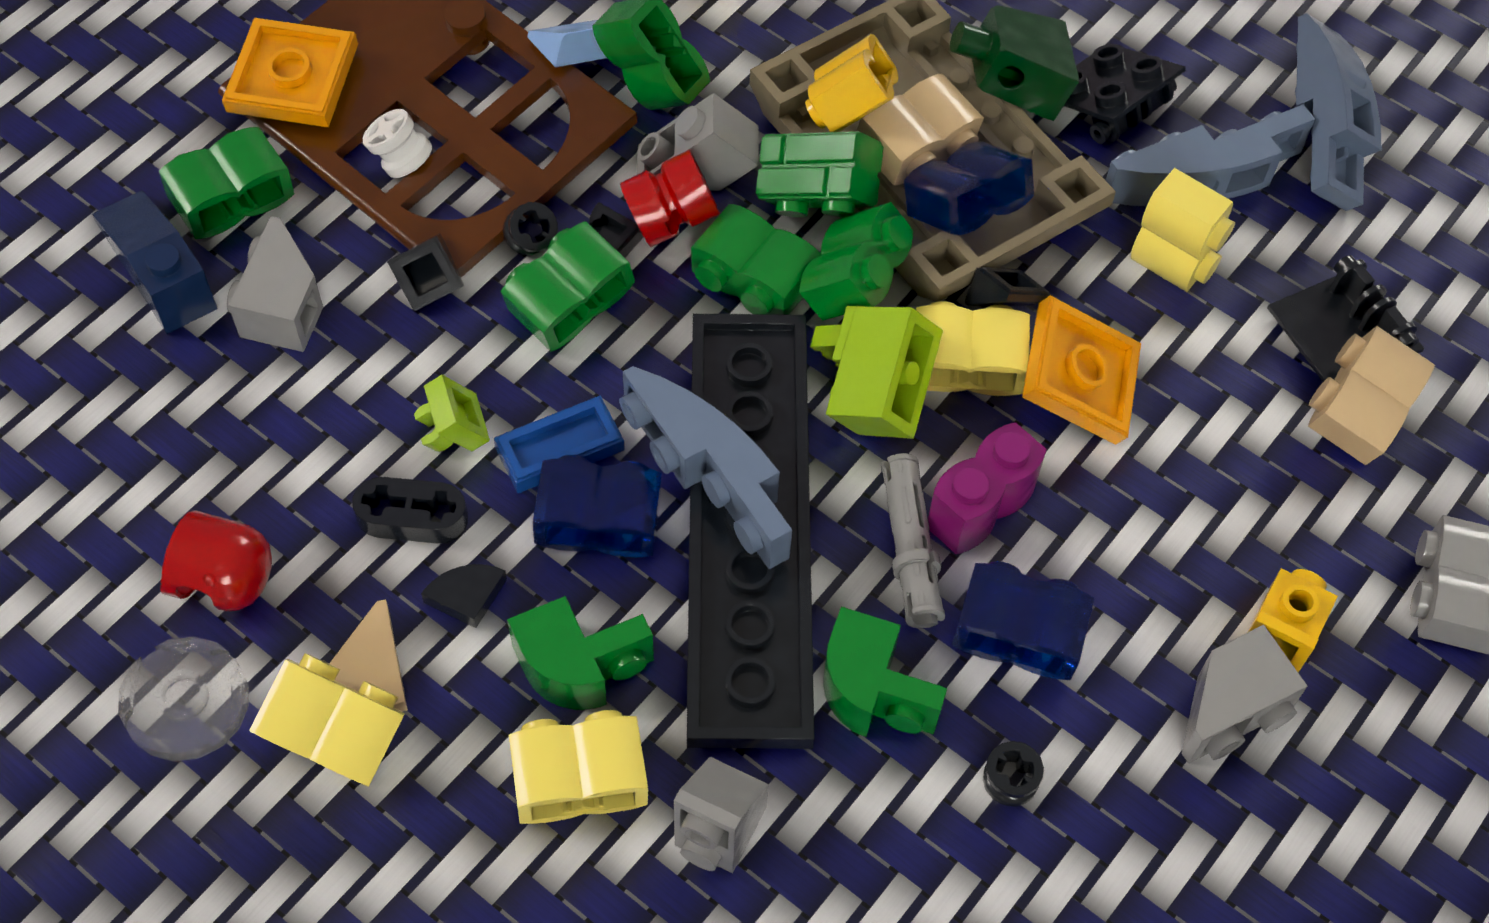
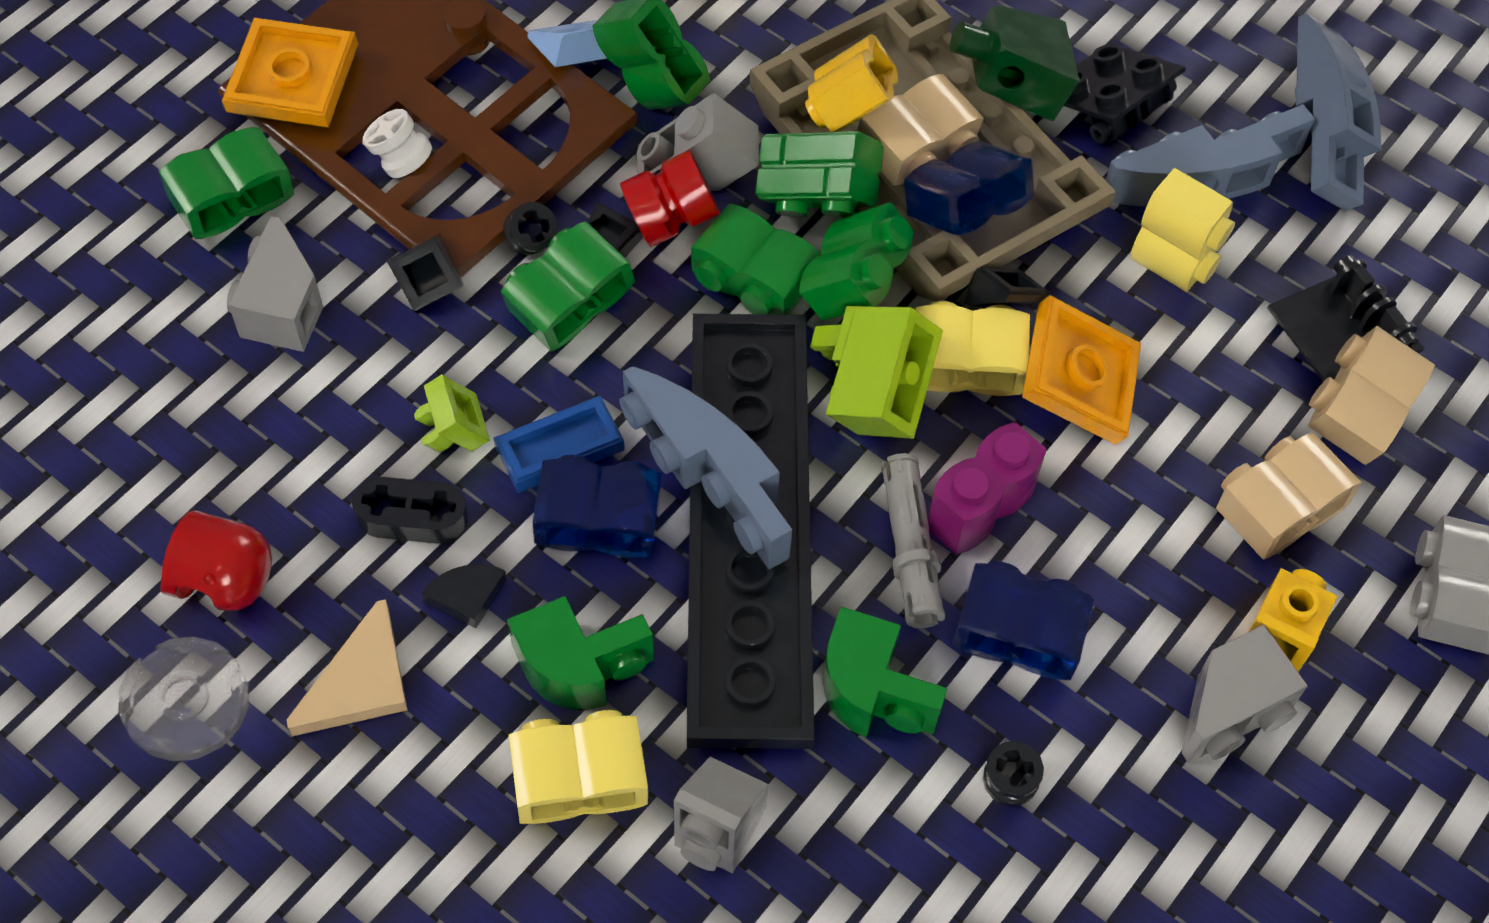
(157, 261): dark blue slope -> none
(328, 720): light yellow brick -> none
(1286, 494): none -> tan brick

